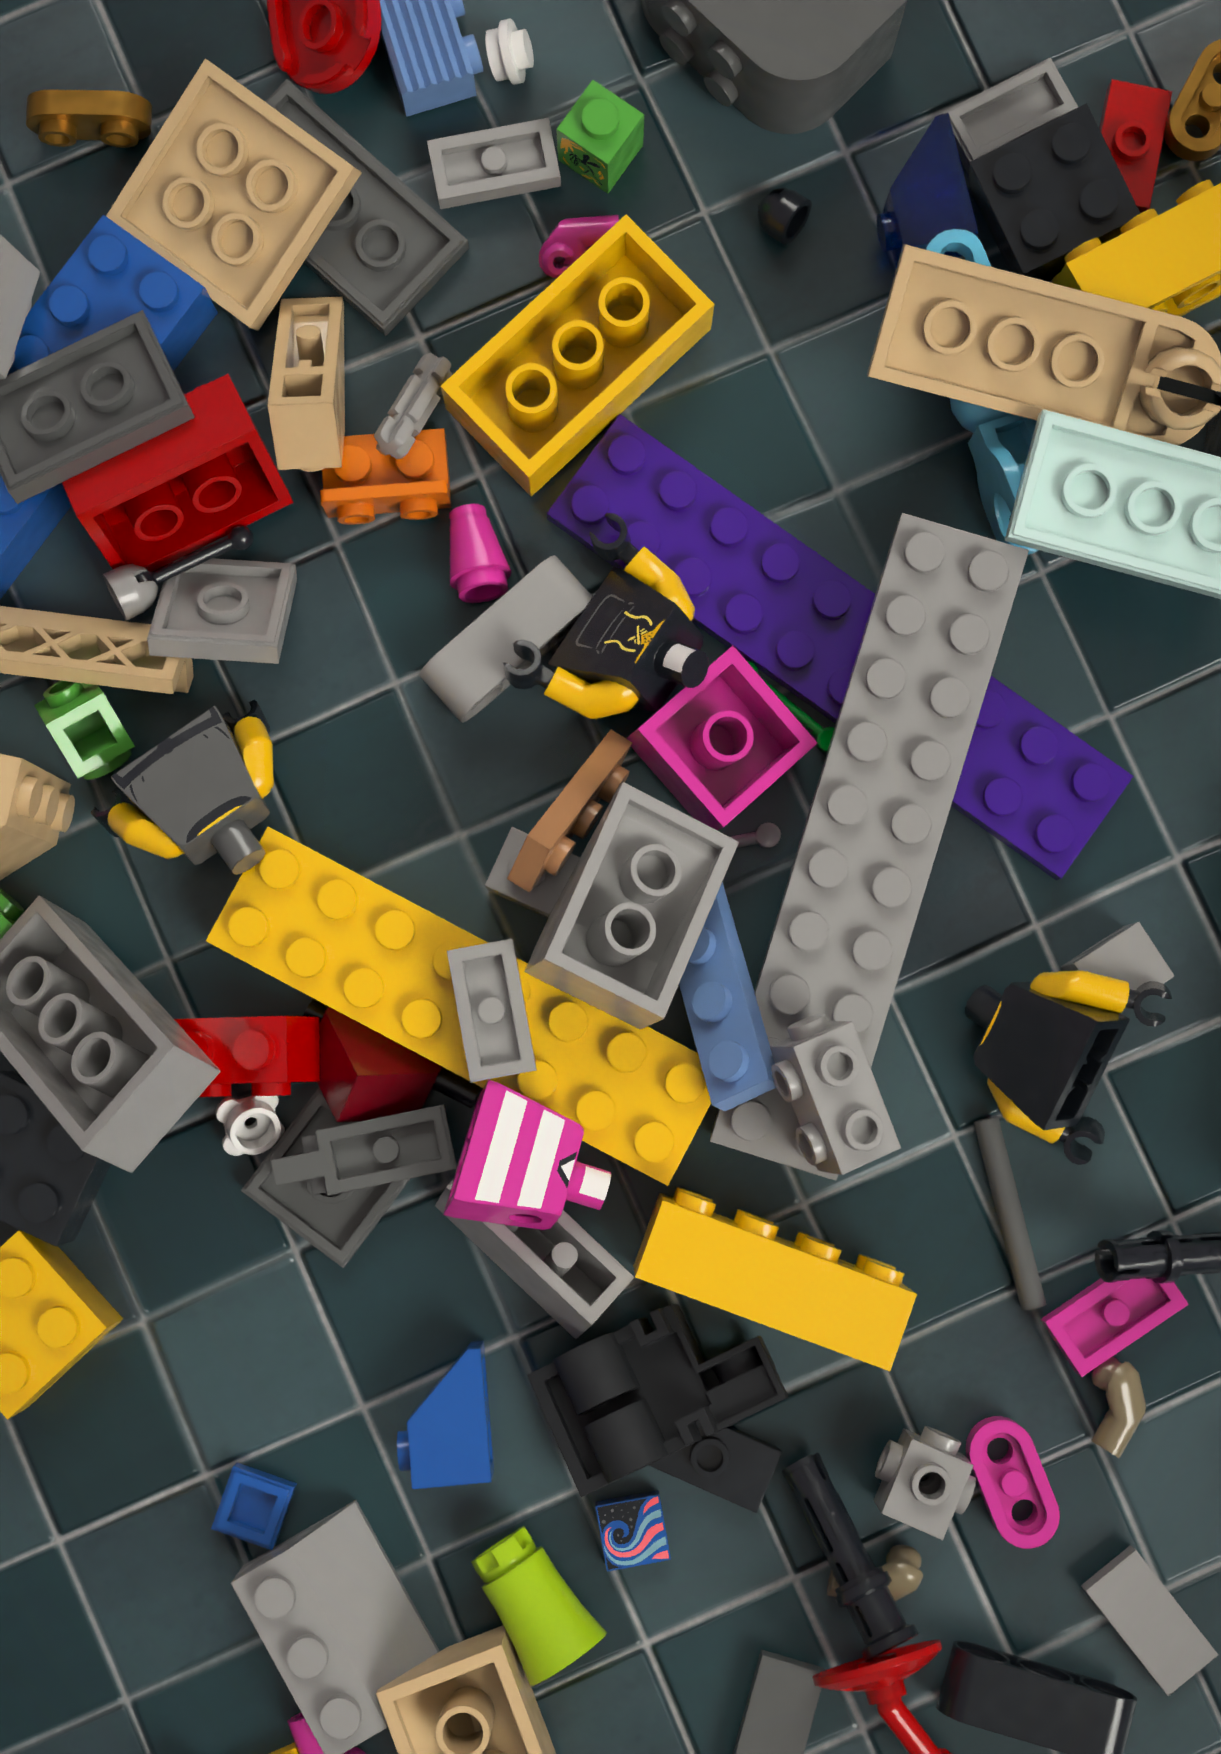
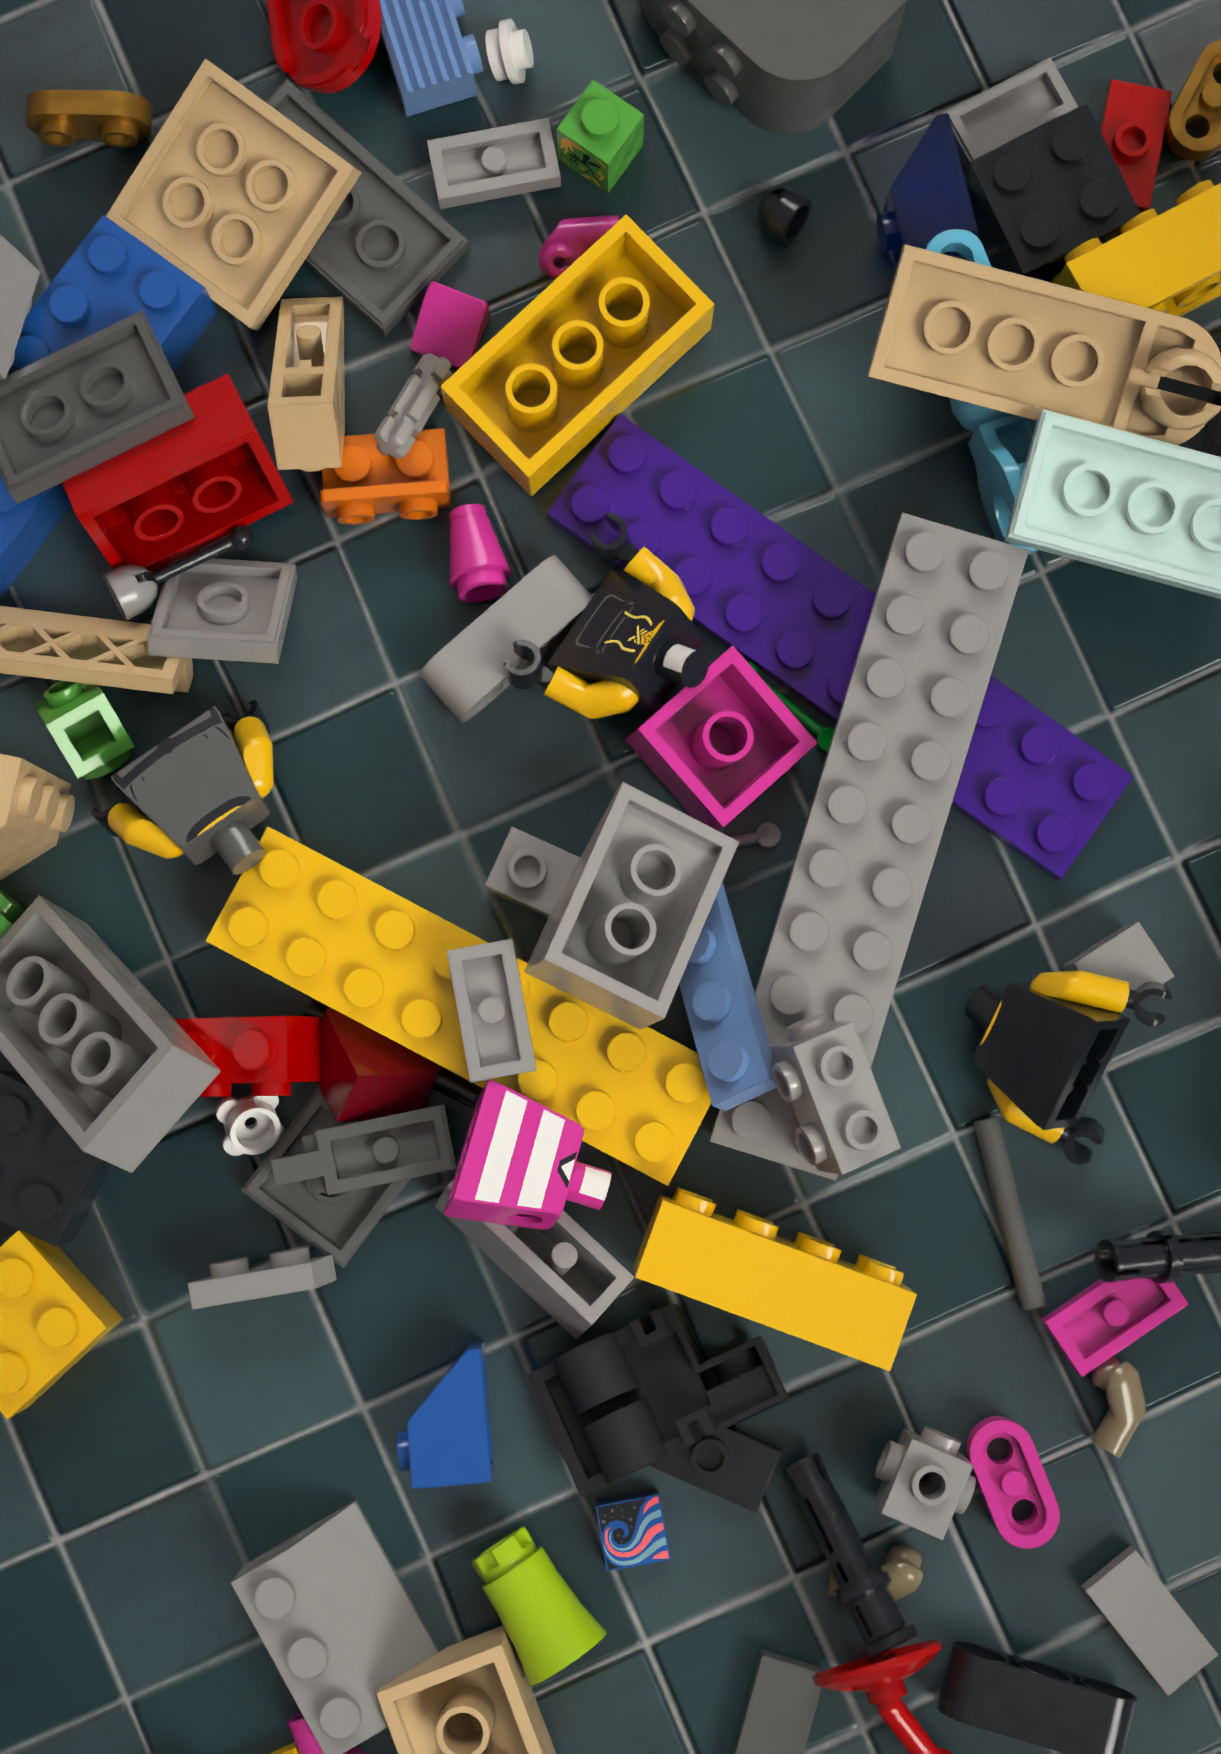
(236, 1282): none -> light grey plate
(254, 1506): blue tile -> none
(449, 324): none -> dark pink slope
(572, 813): medium nougat plate -> none

